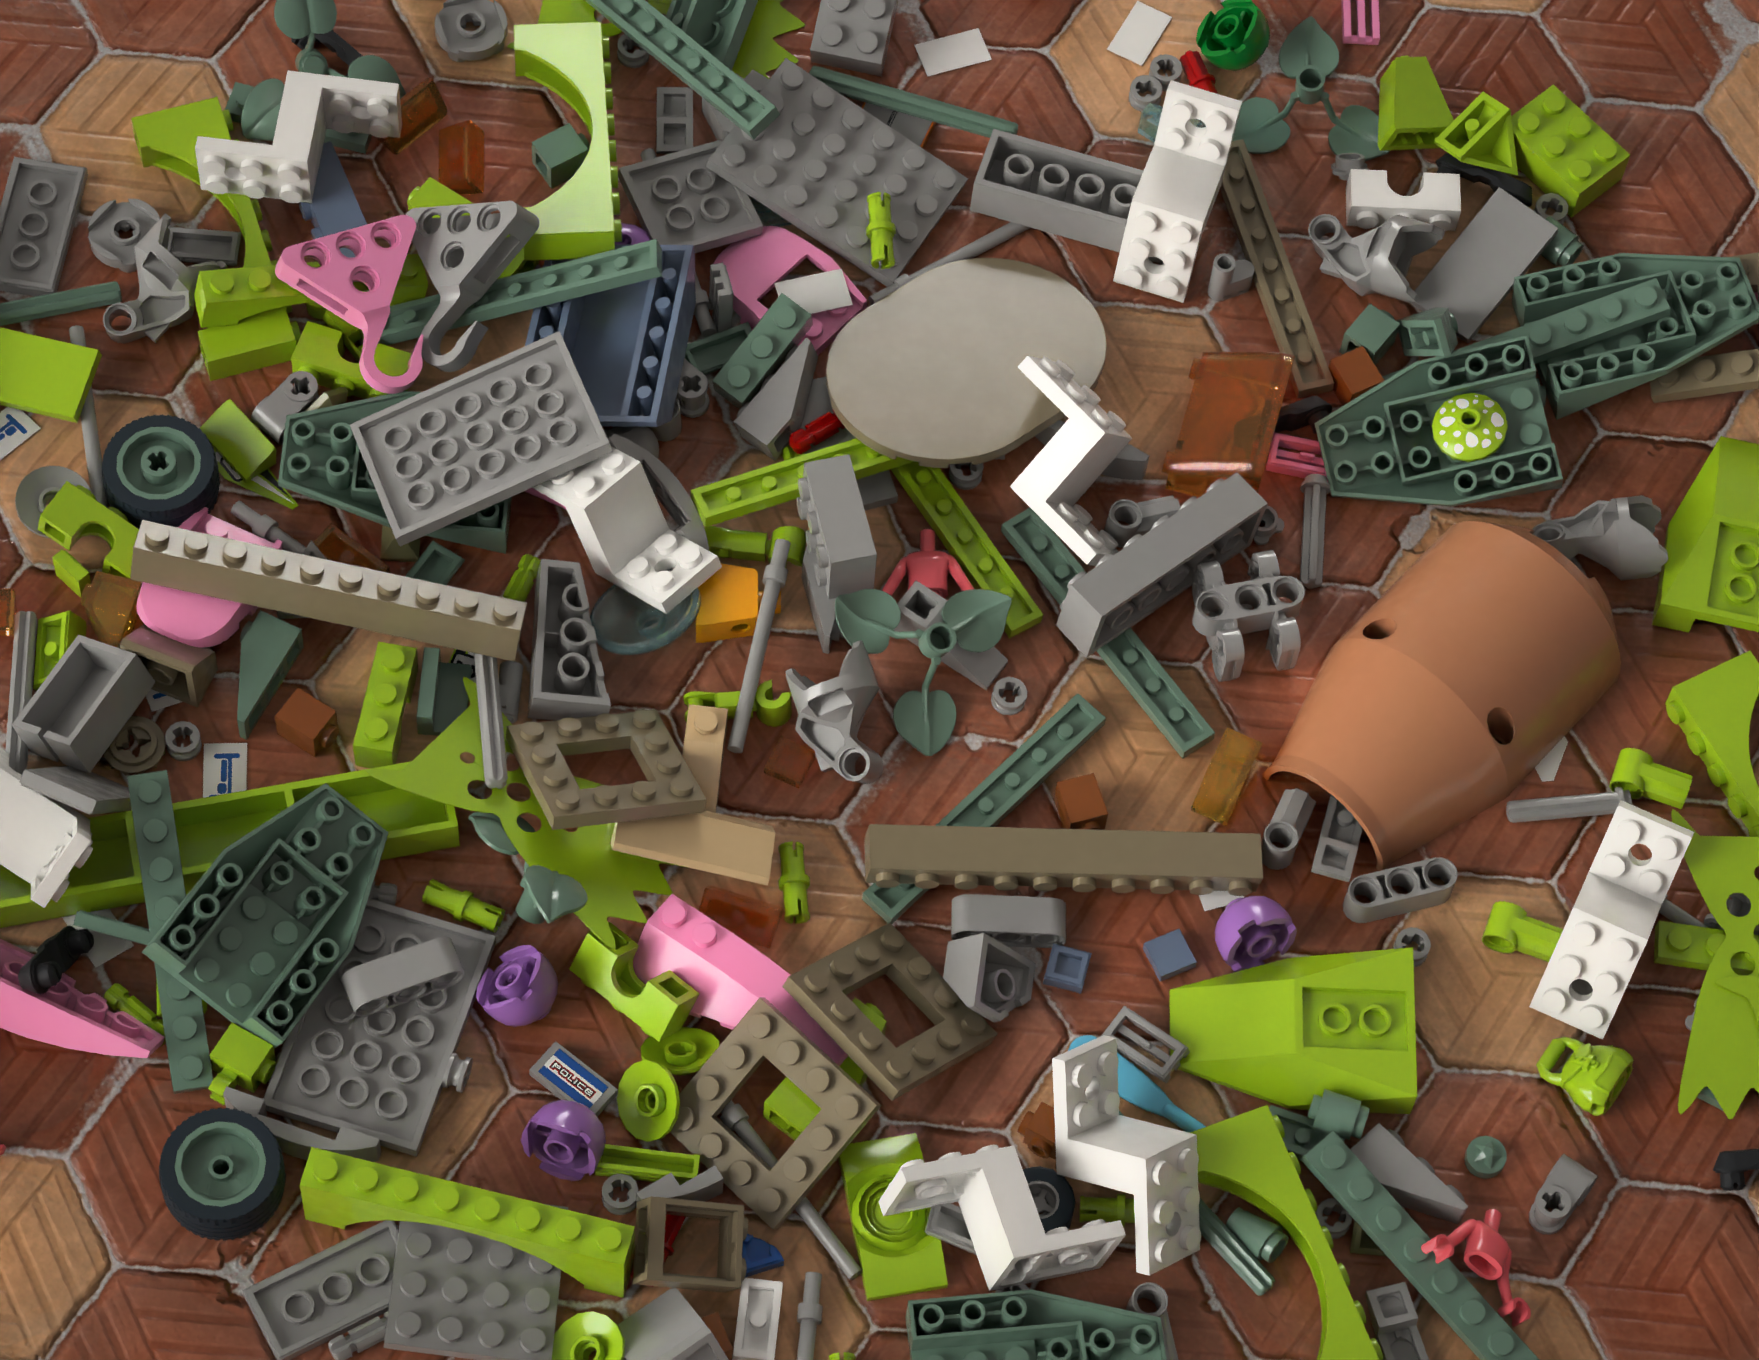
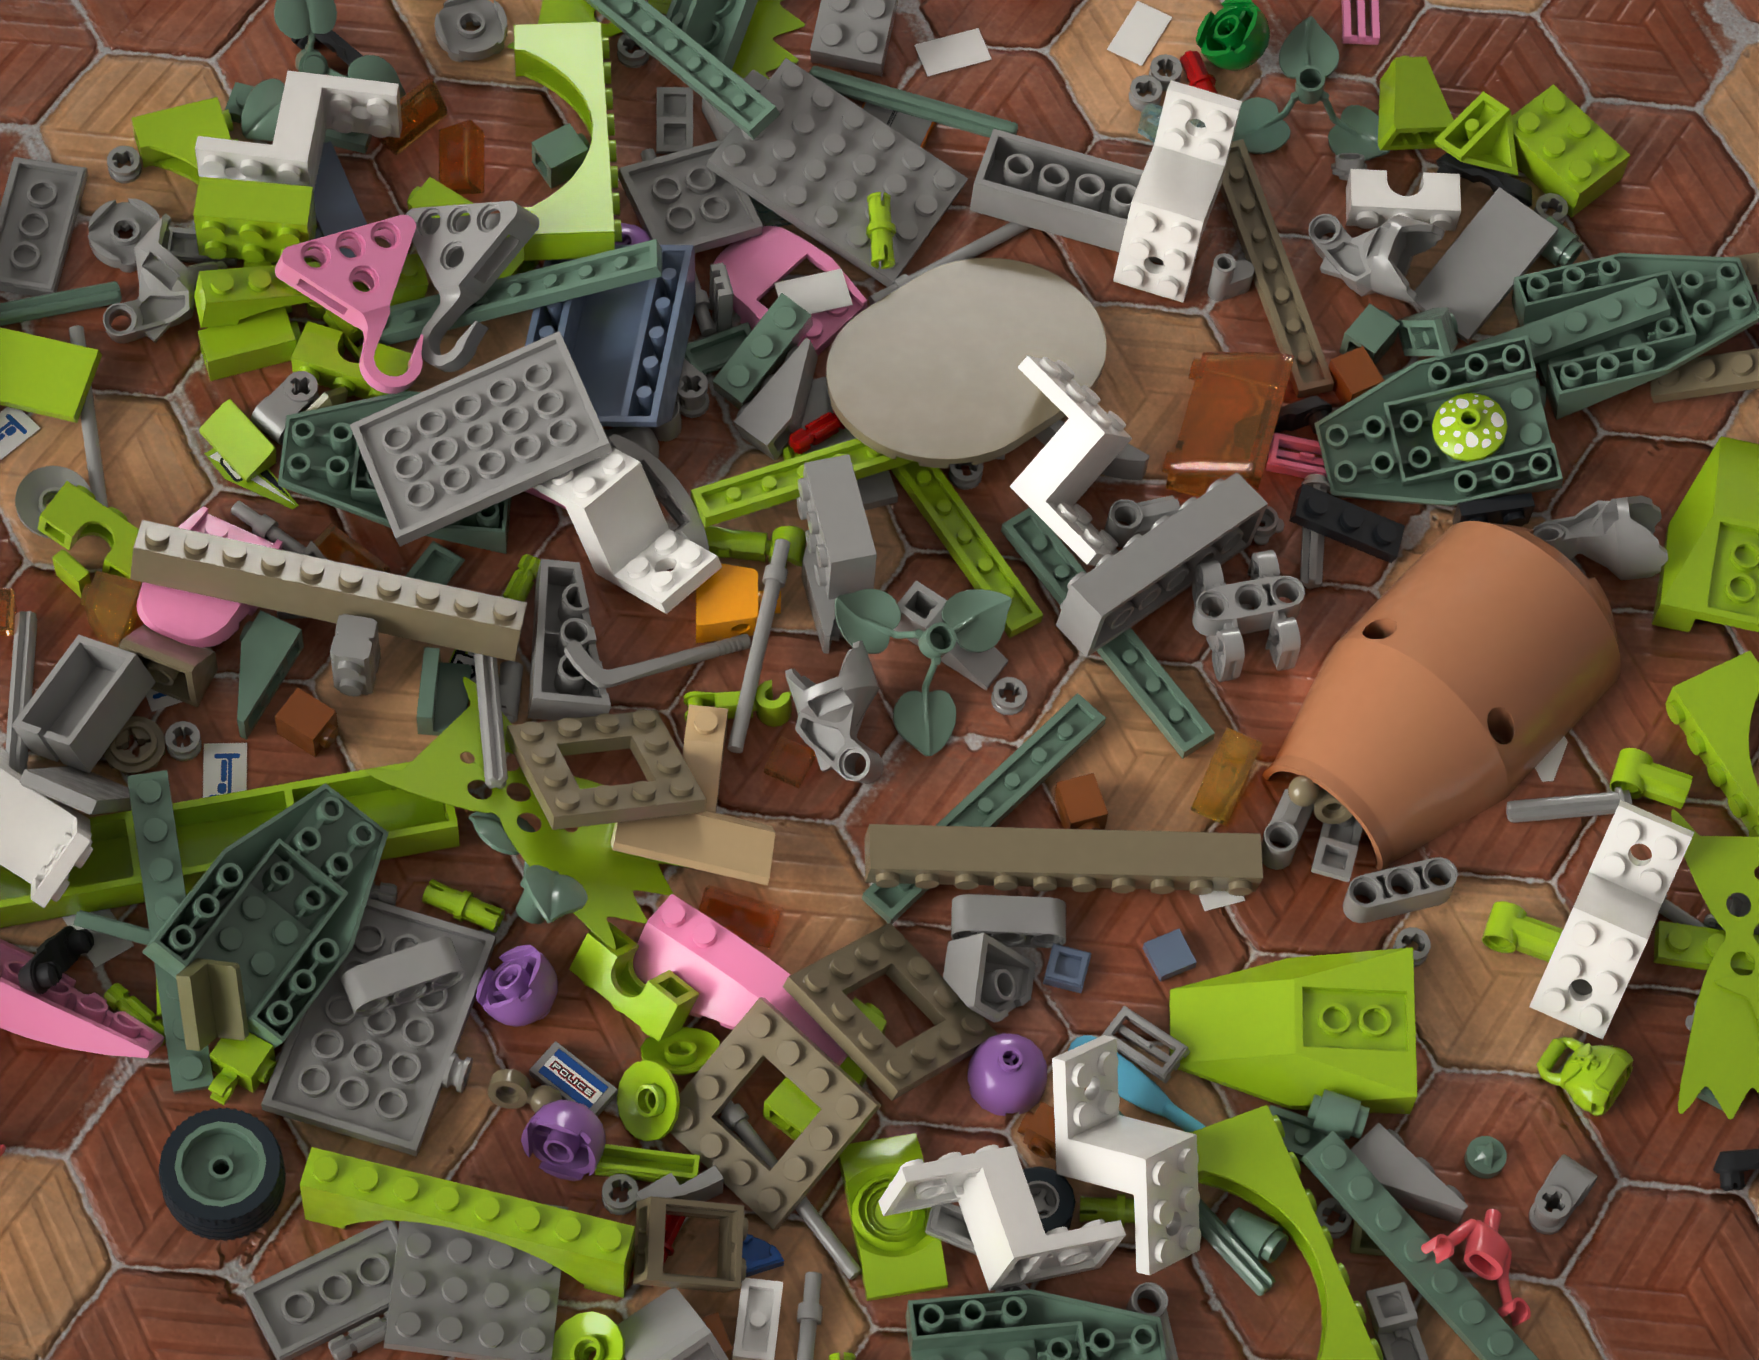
(53, 639): lime slope -> none
(122, 155): none -> light grey bush
(160, 471): wheel -> none
(211, 1002): none -> olive panel
(252, 218): none -> lime brick
(298, 1141): light grey slope -> none
(355, 655): none -> light grey brick
(383, 707): lime arch -> none
(393, 552): olive slope -> none
(513, 1090): none -> dark tan plate
(609, 678): none -> light grey piece
(636, 628): clear light blue dish -> none
(794, 882): lime pin -> none
(928, 568): coral piece -> none
(1007, 1074): none -> medium lavender cylinder
(1253, 931): medium lavender cylinder -> none
(1326, 807): none -> dark tan plate
(1347, 523): none -> black plate
(1505, 510): none -> black plate

